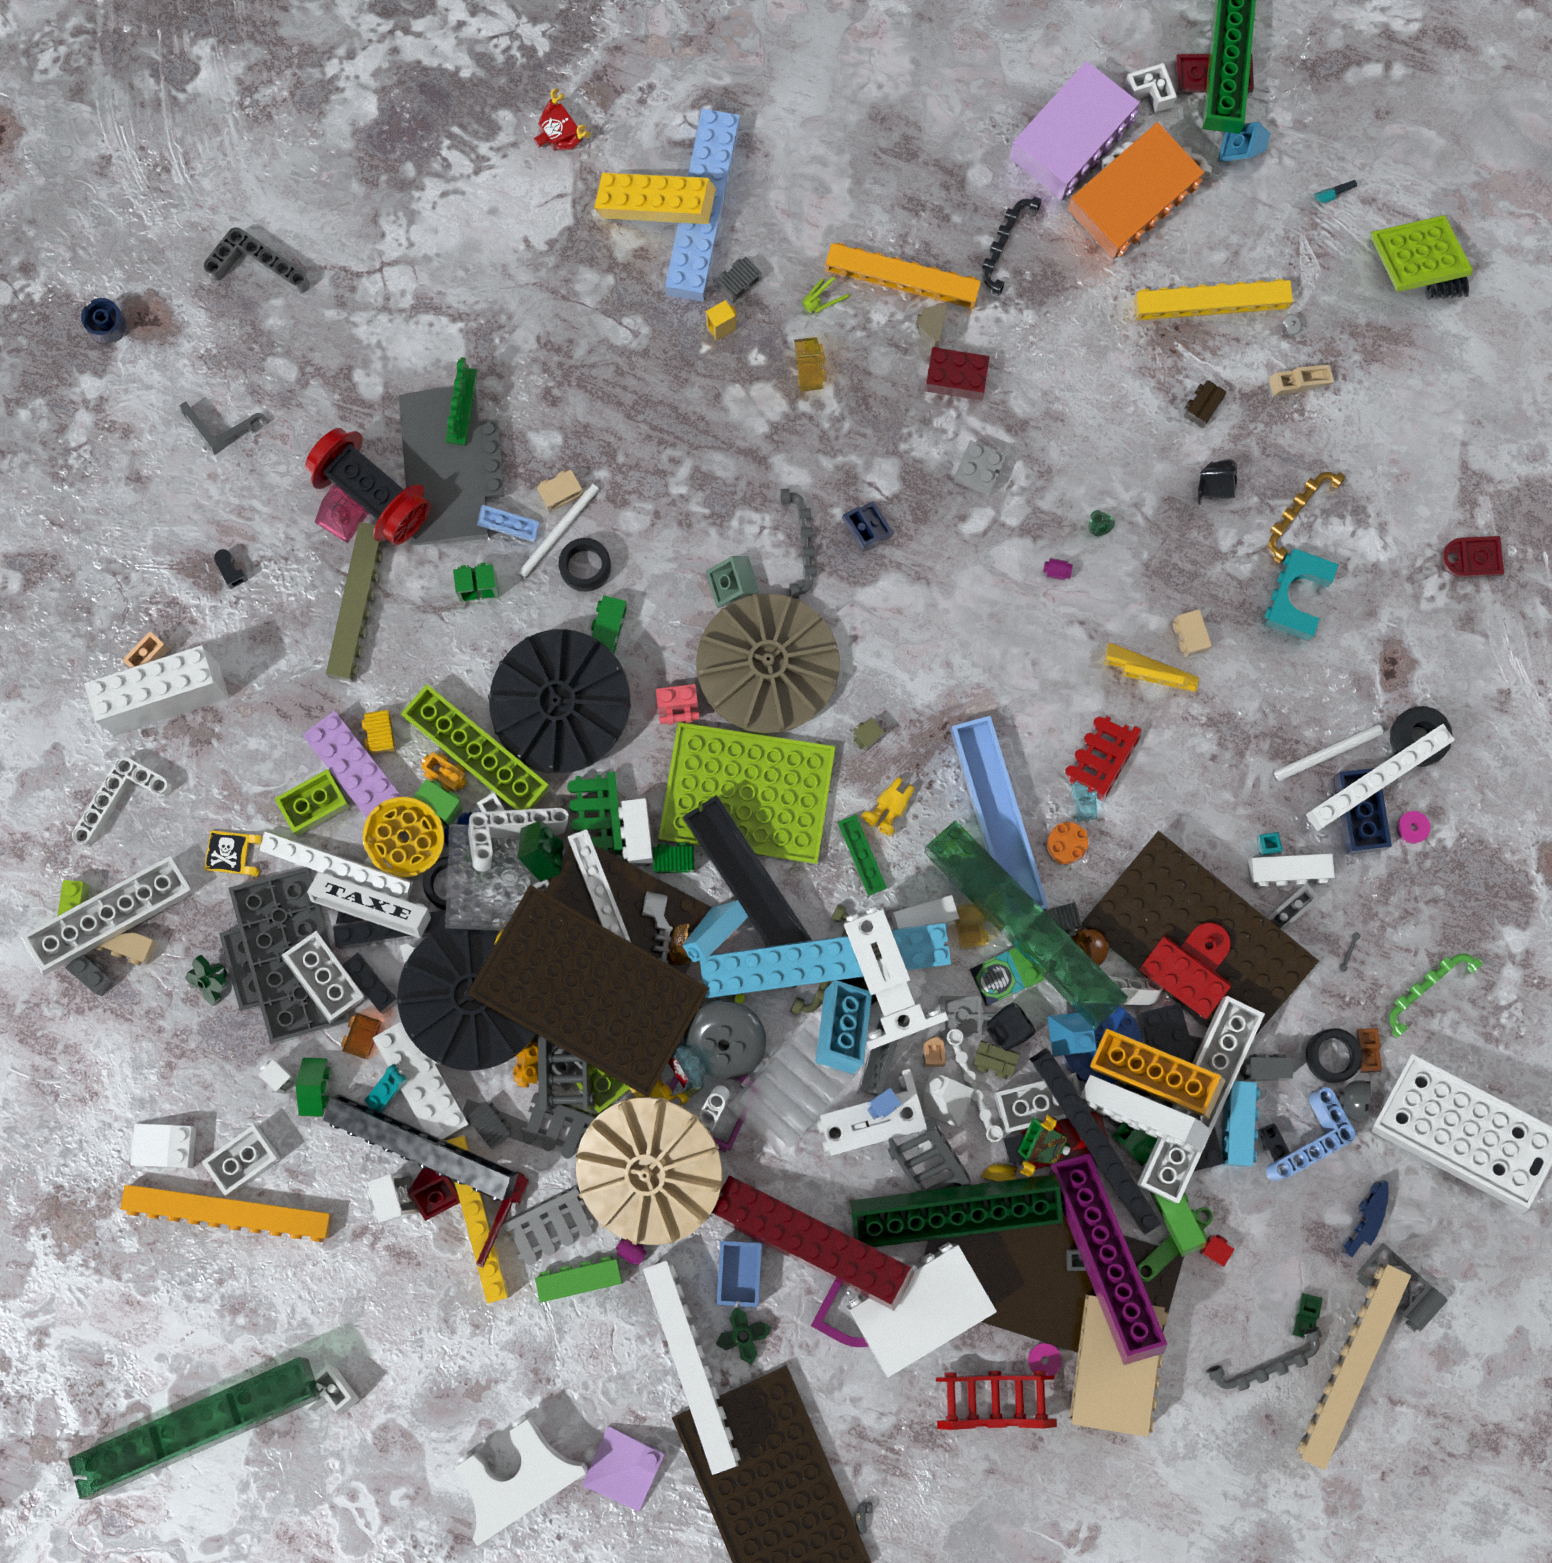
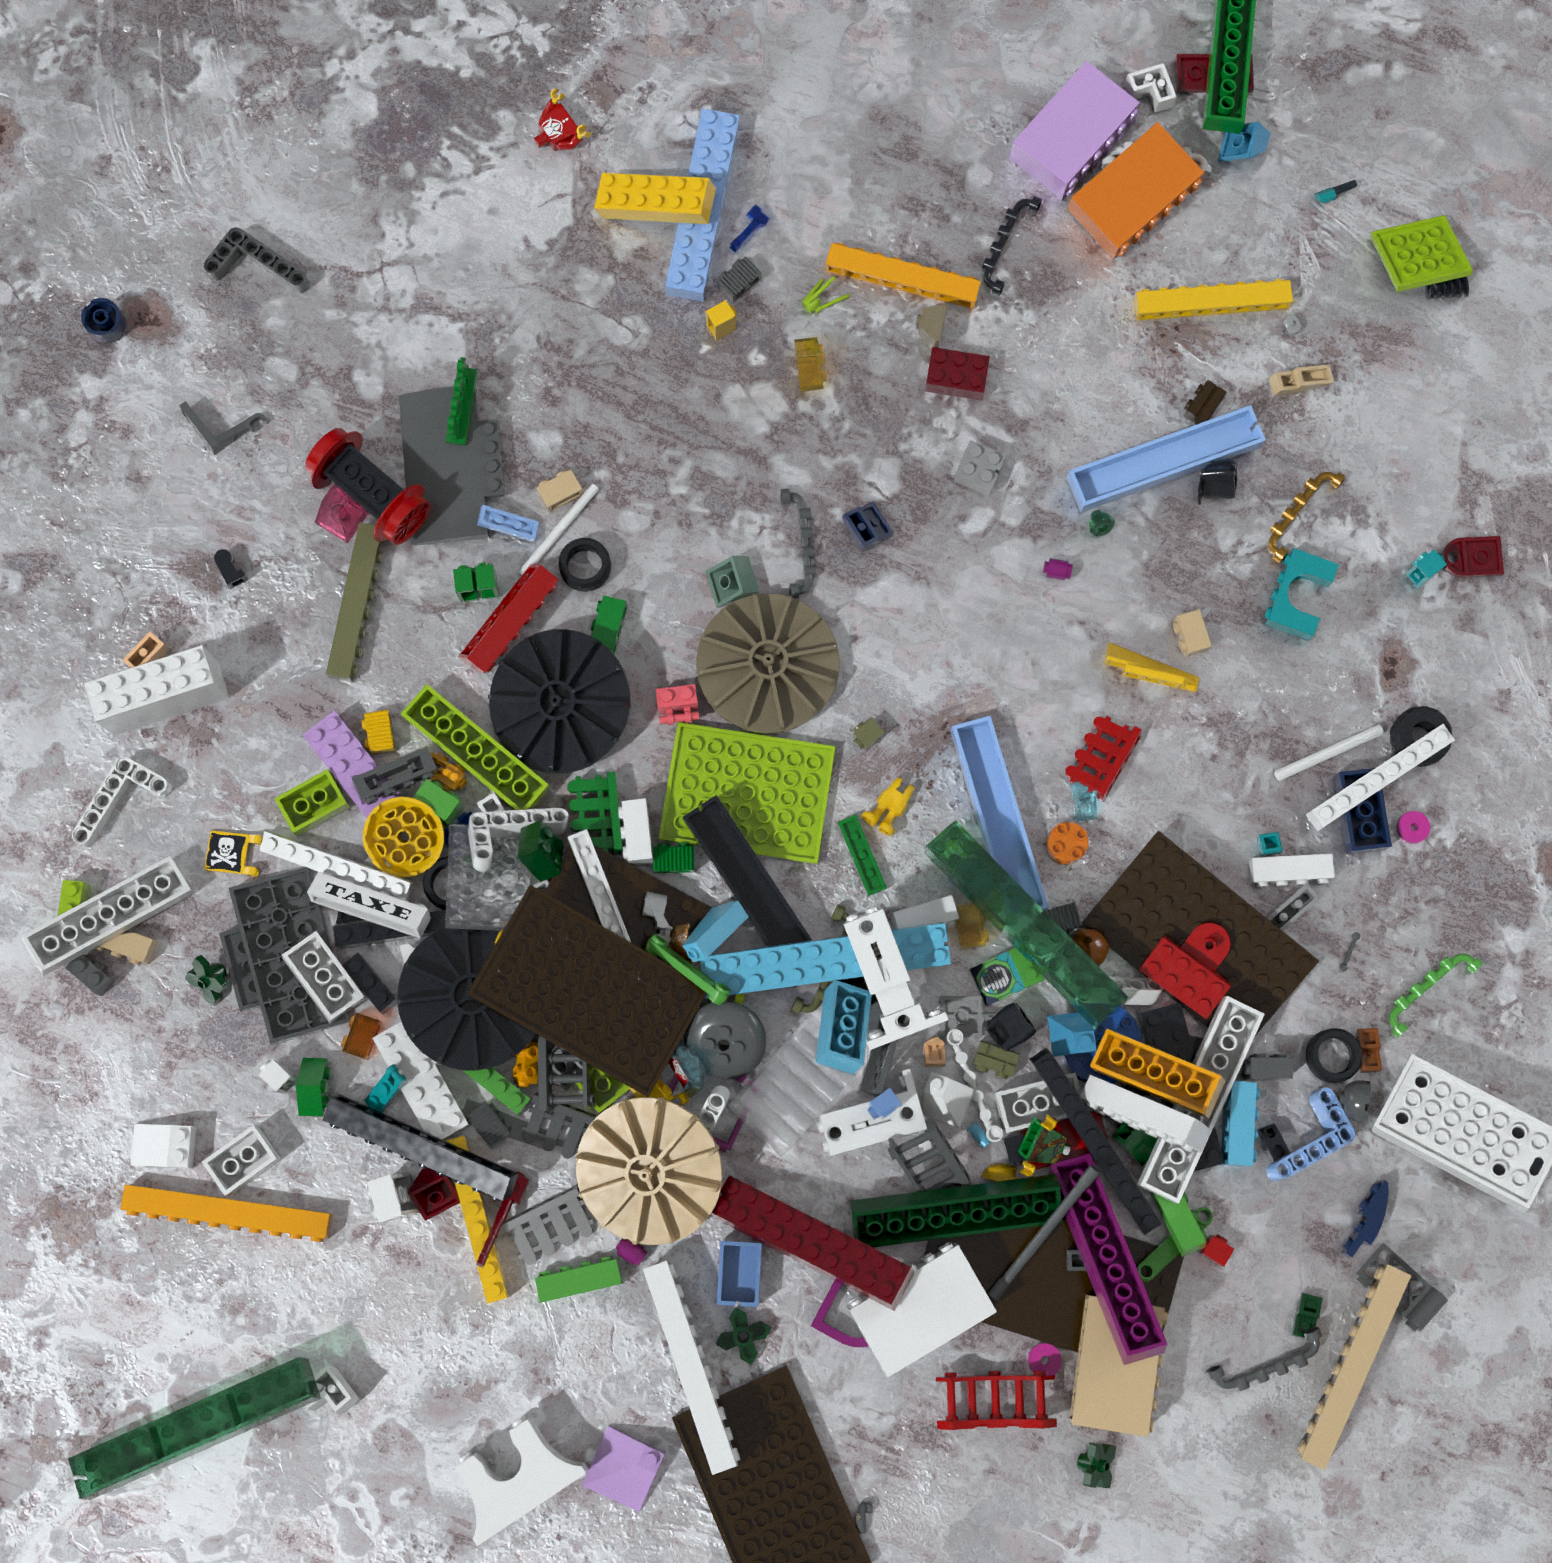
(366, 783): none -> dark grey brick
(501, 1089): none -> bright green brick
(508, 618): none -> red brick
(717, 991): none -> bright green piece
(757, 218): none -> clear blue brick
(978, 1134): none -> medium azure pin
(1084, 1182): none -> dark grey piece
(1096, 1465): none -> dark green plant
(1165, 458): none -> light blue piece
(1426, 567): none -> teal brick

